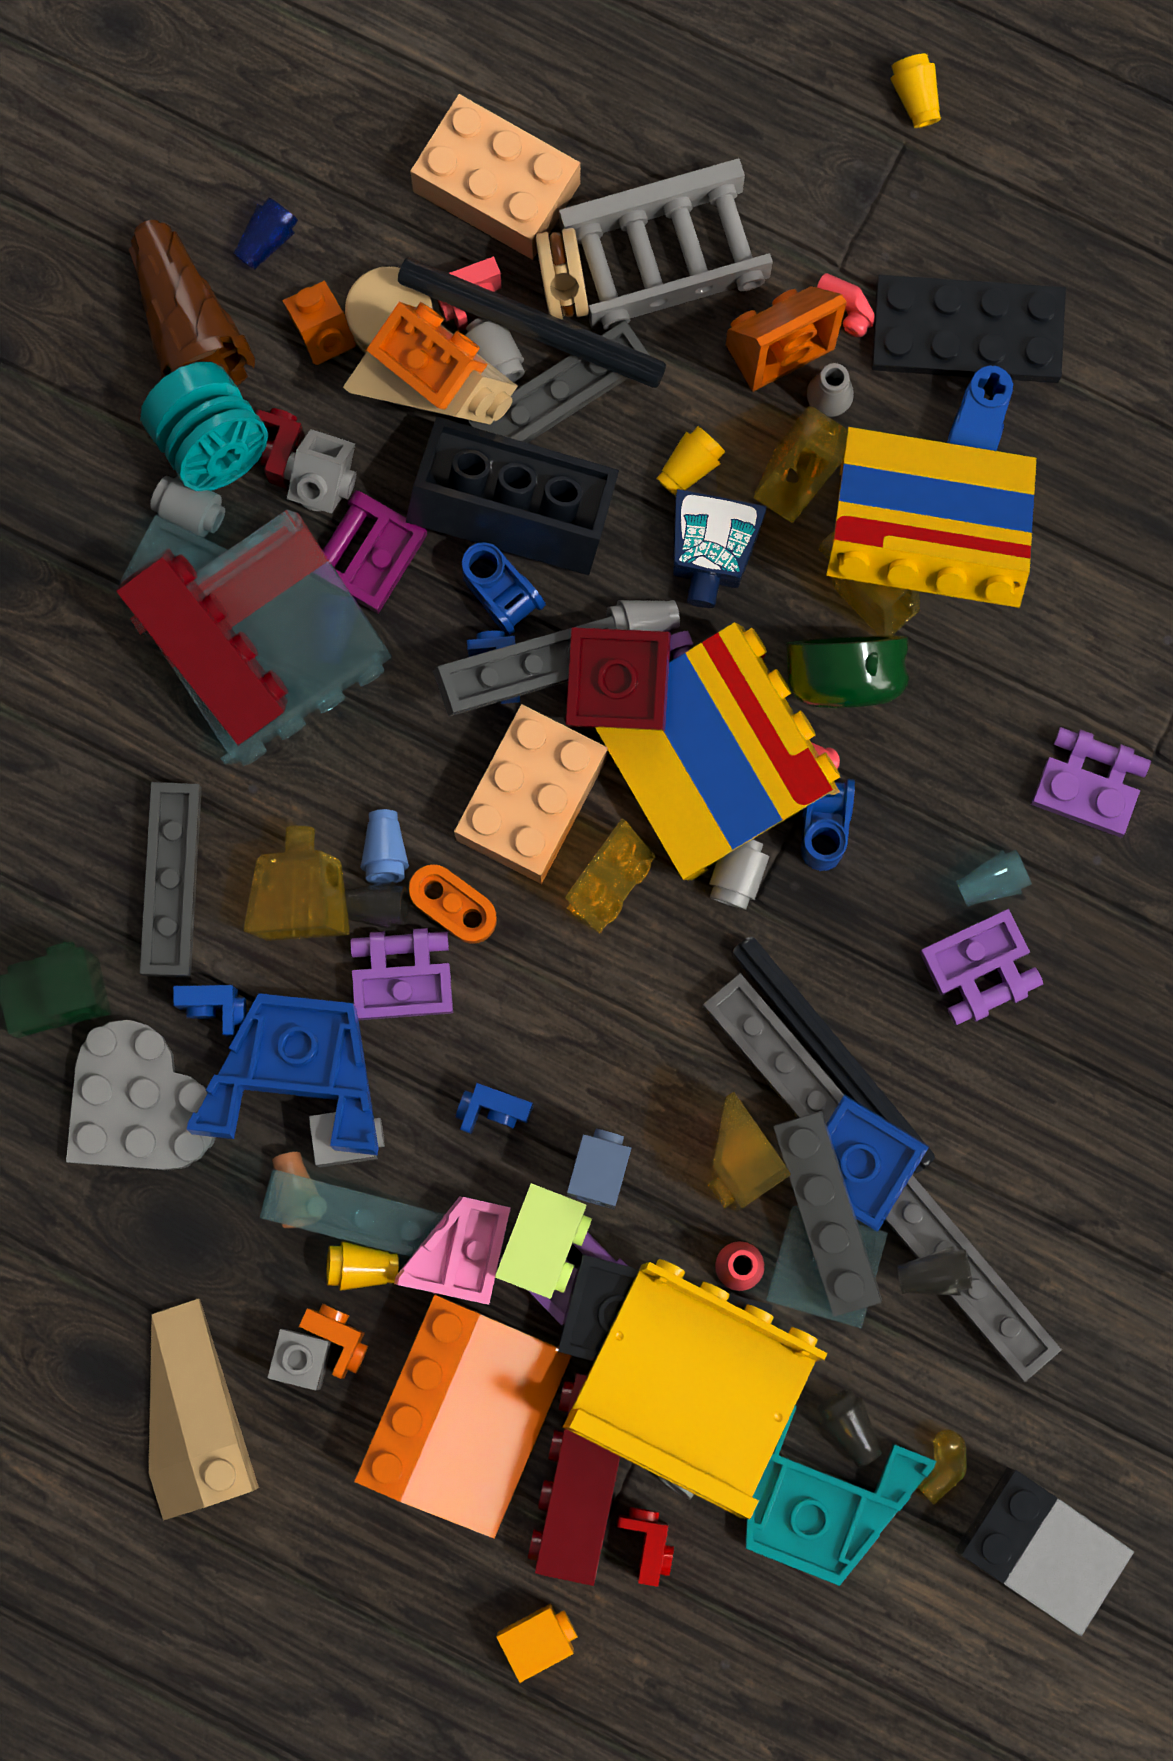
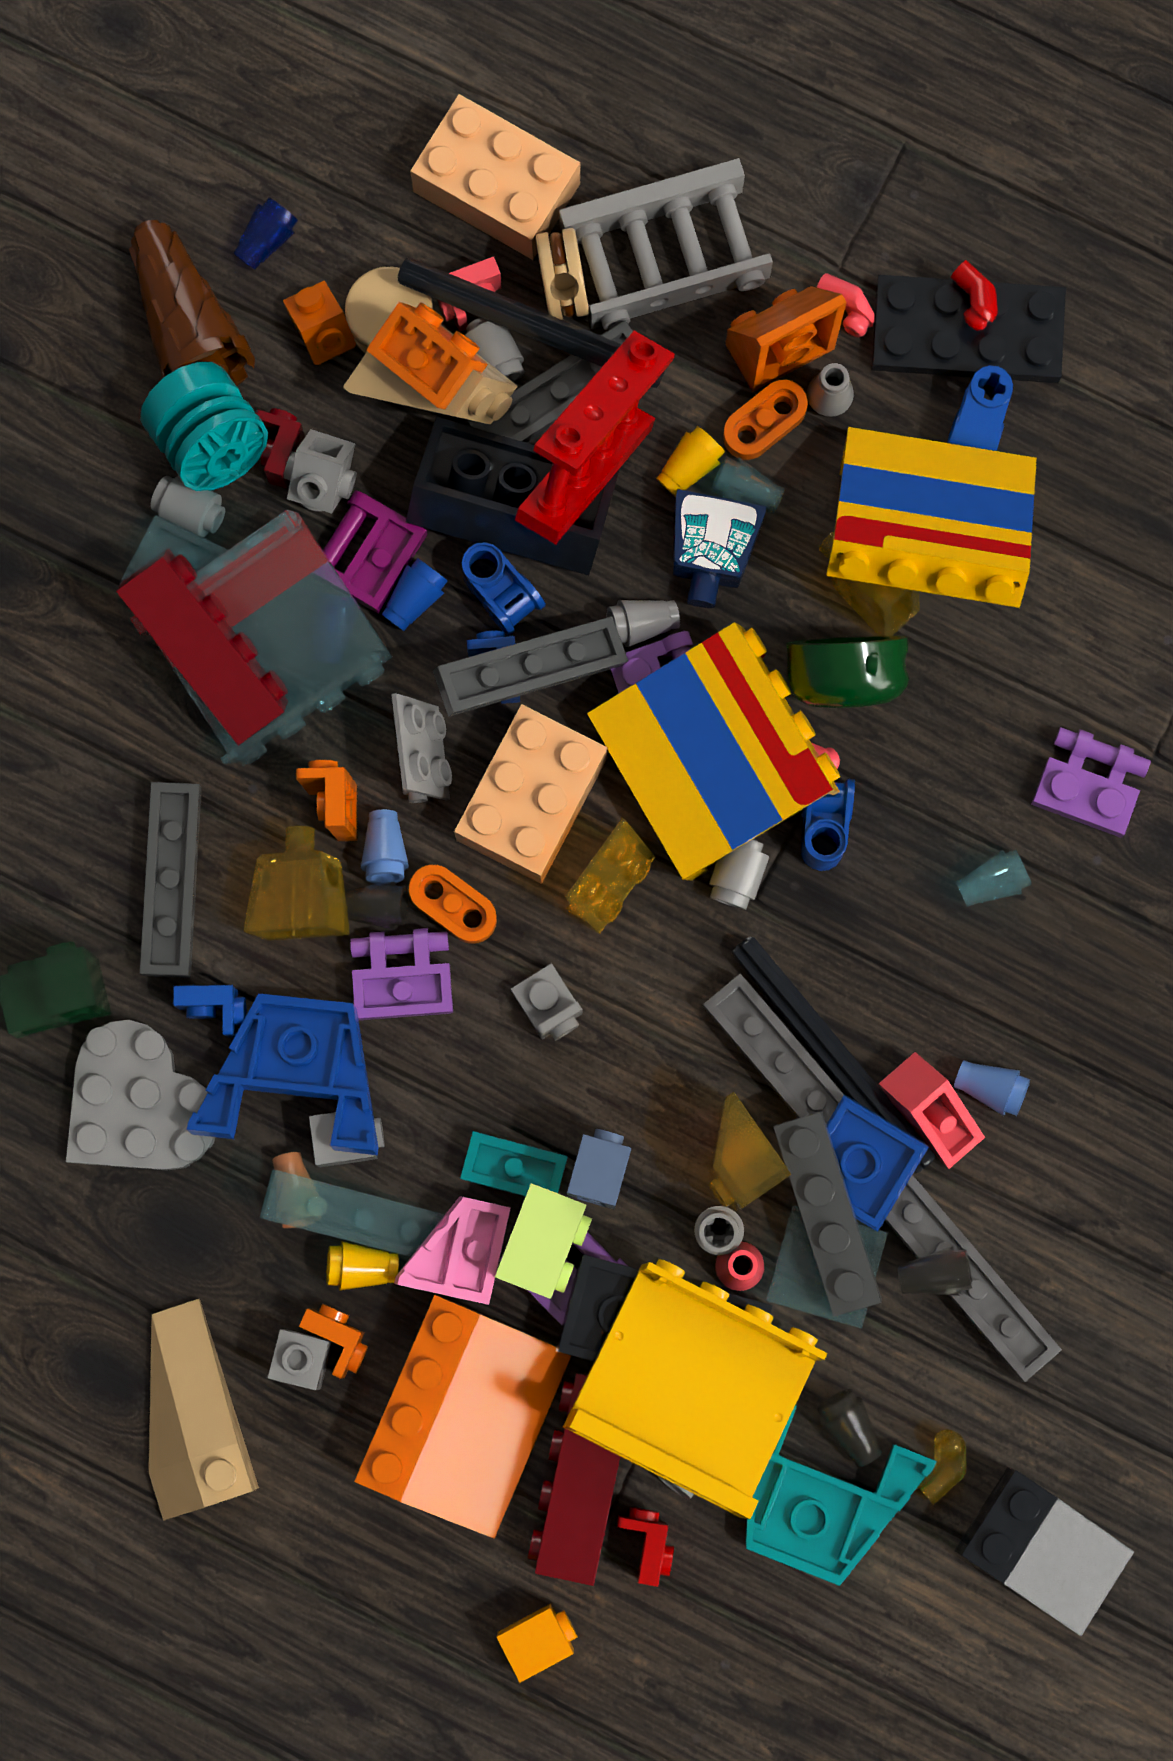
(335, 796): none -> orange bracket
(414, 594): none -> blue cone
(421, 749): none -> light grey hinge
(502, 1108): blue bracket -> none
(511, 1165): none -> teal plate
(548, 1003): none -> light grey bracket
(594, 437): none -> red fence
(618, 679): dark red plate -> none
(719, 1241): none -> light grey cone
(744, 483): none -> clear light blue cone
(763, 420): none -> orange plate
(813, 451): clear yellow torso -> none
(917, 88): yellow cone -> none
(932, 1109): none -> coral slope
(975, 952): medium lavender plate -> none
(982, 295): none -> red arm
(993, 1086): none -> medium blue cone

